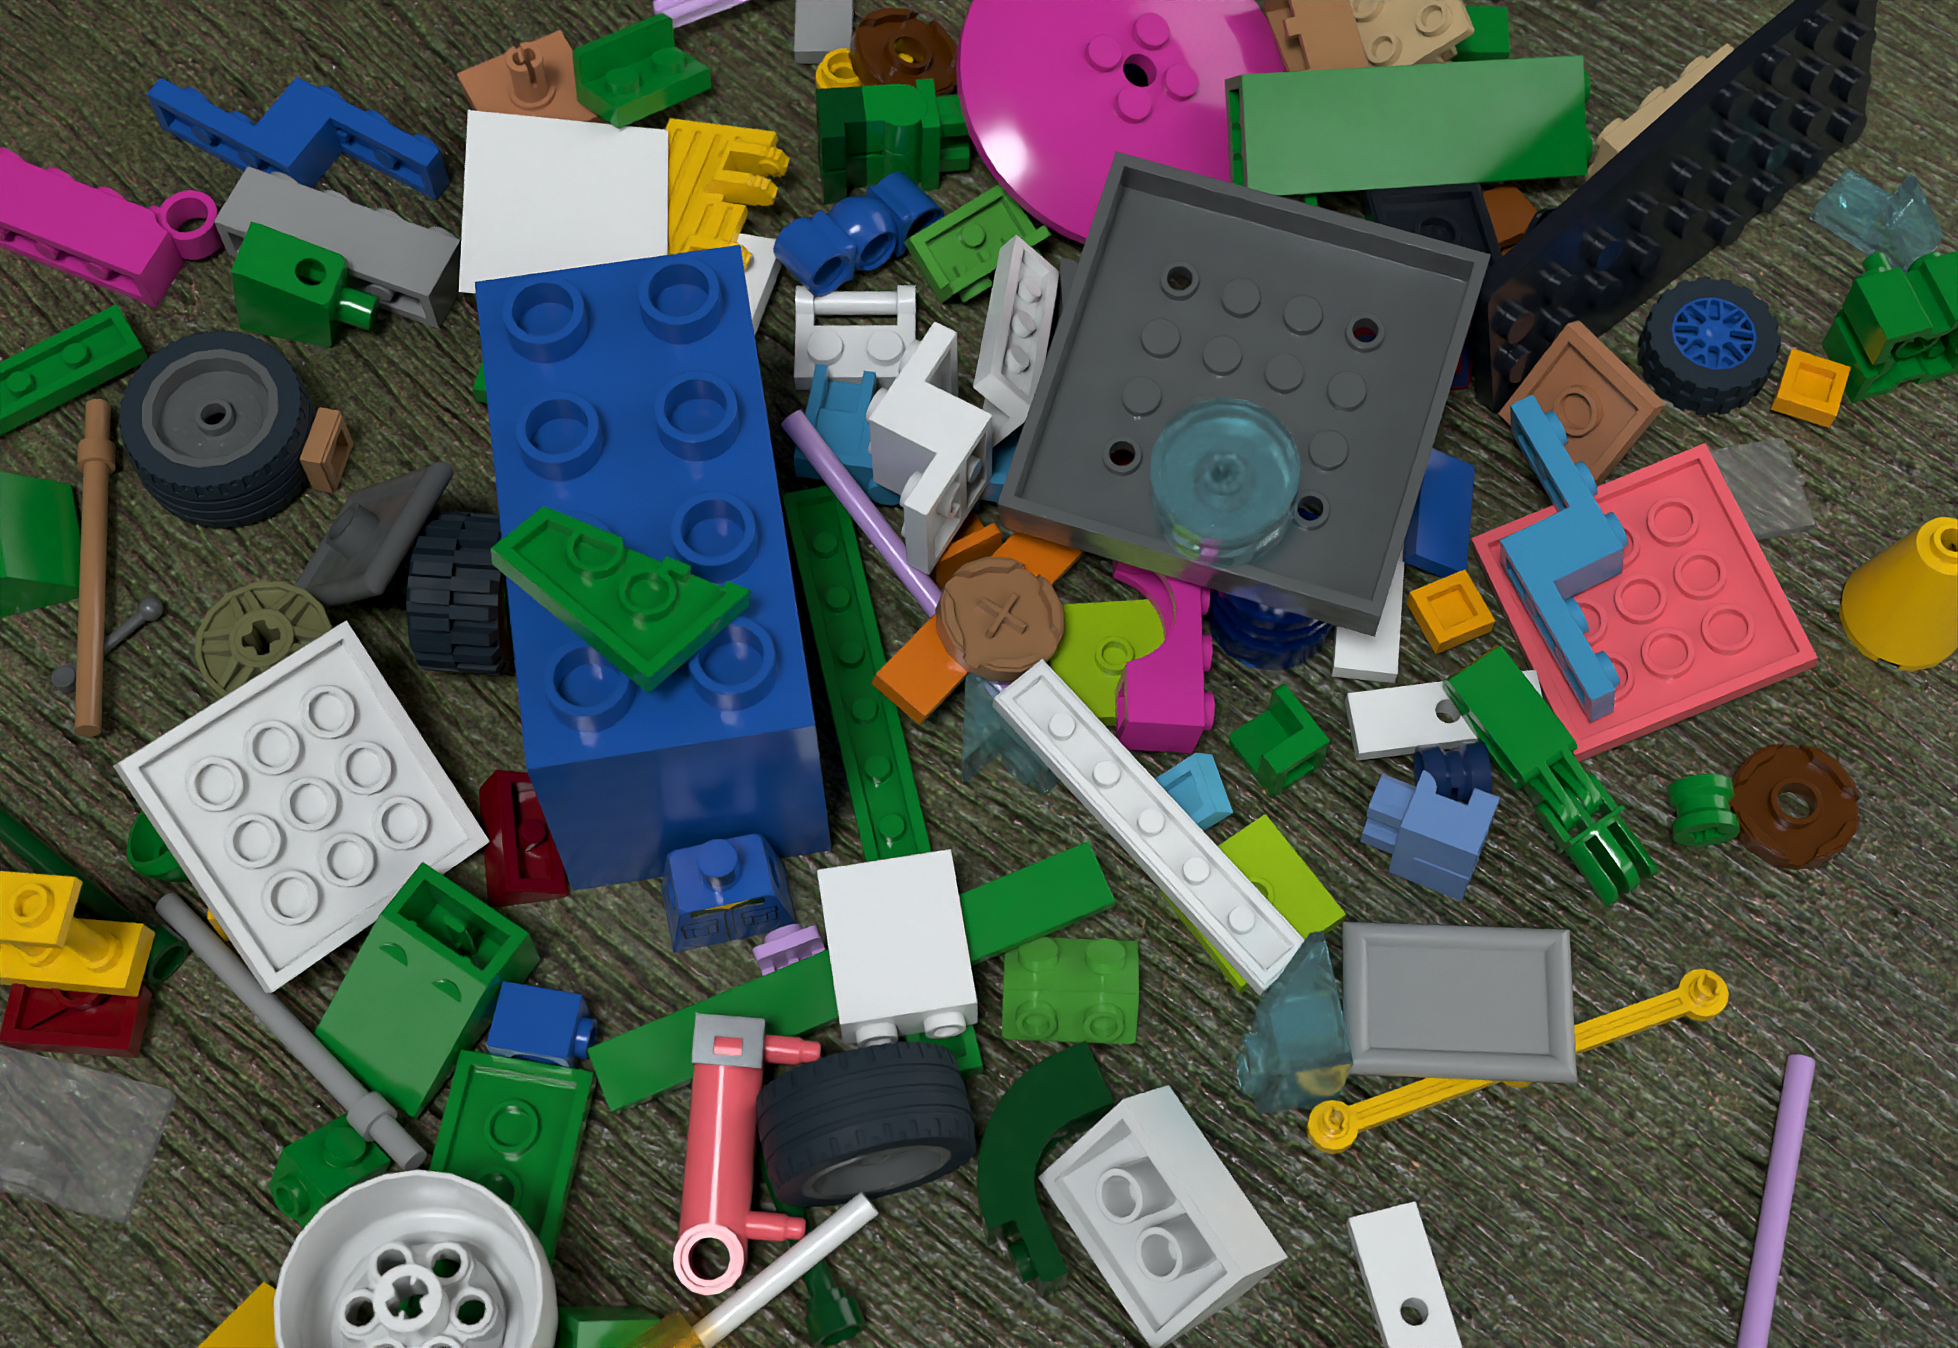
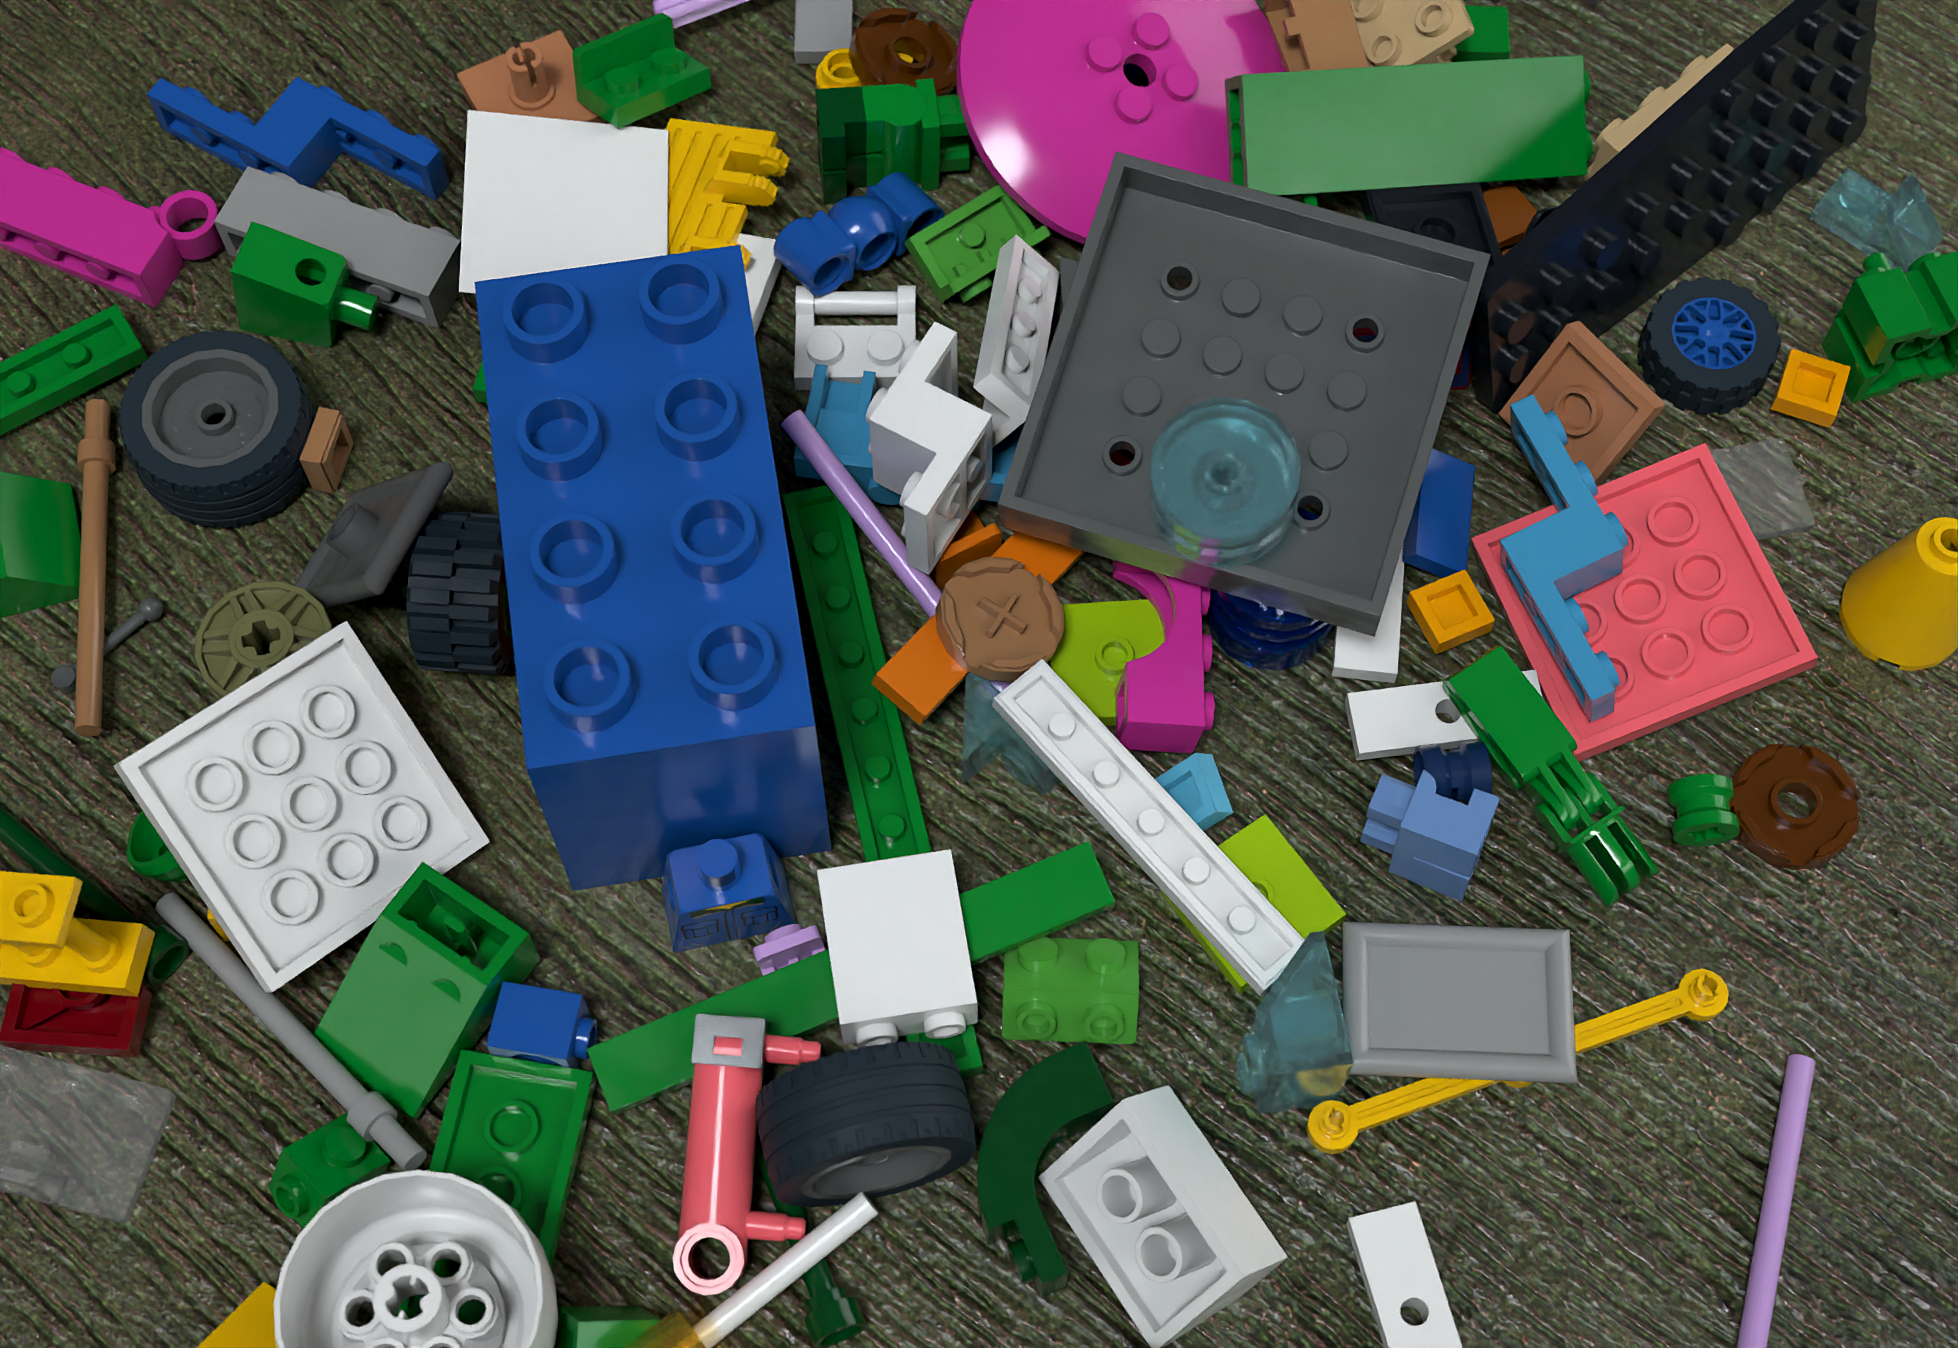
(521, 853): dark red slope -> none
(620, 602): green wing -> none
(1280, 743): green panel -> none

